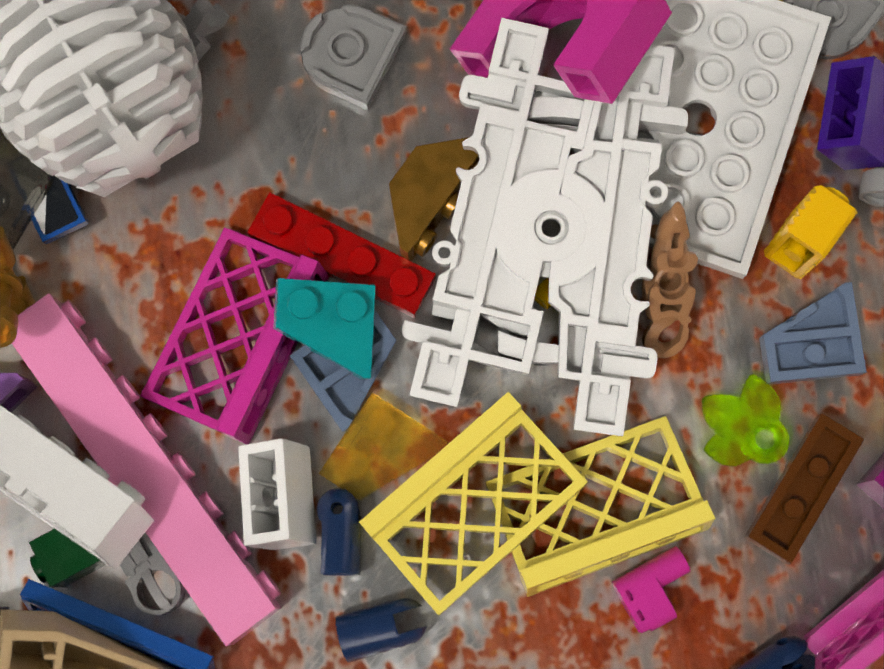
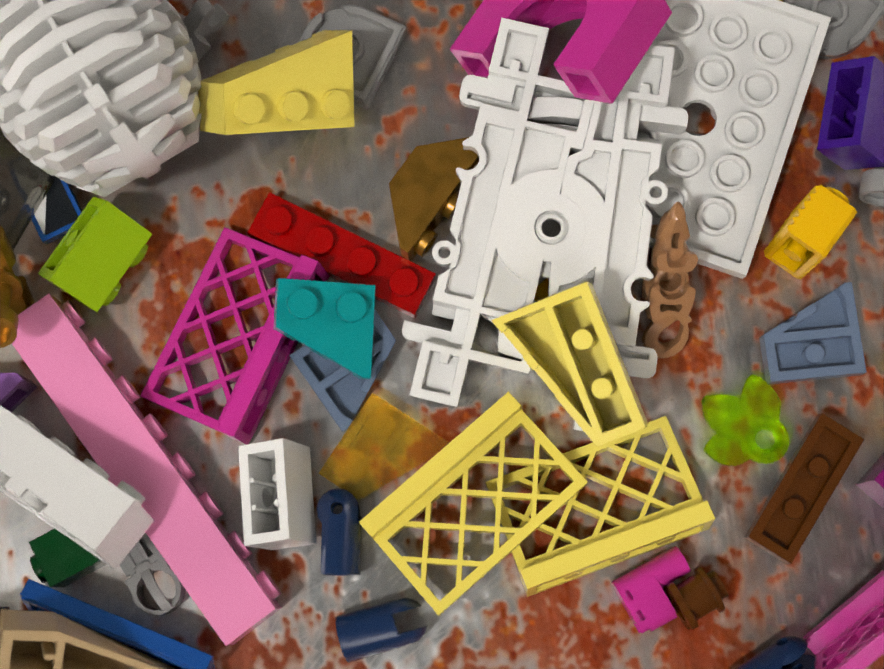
(96, 254): none -> lime brick
(285, 91): none -> light yellow wedge
(578, 360): none -> light yellow wedge
(697, 596): none -> reddish brown brick

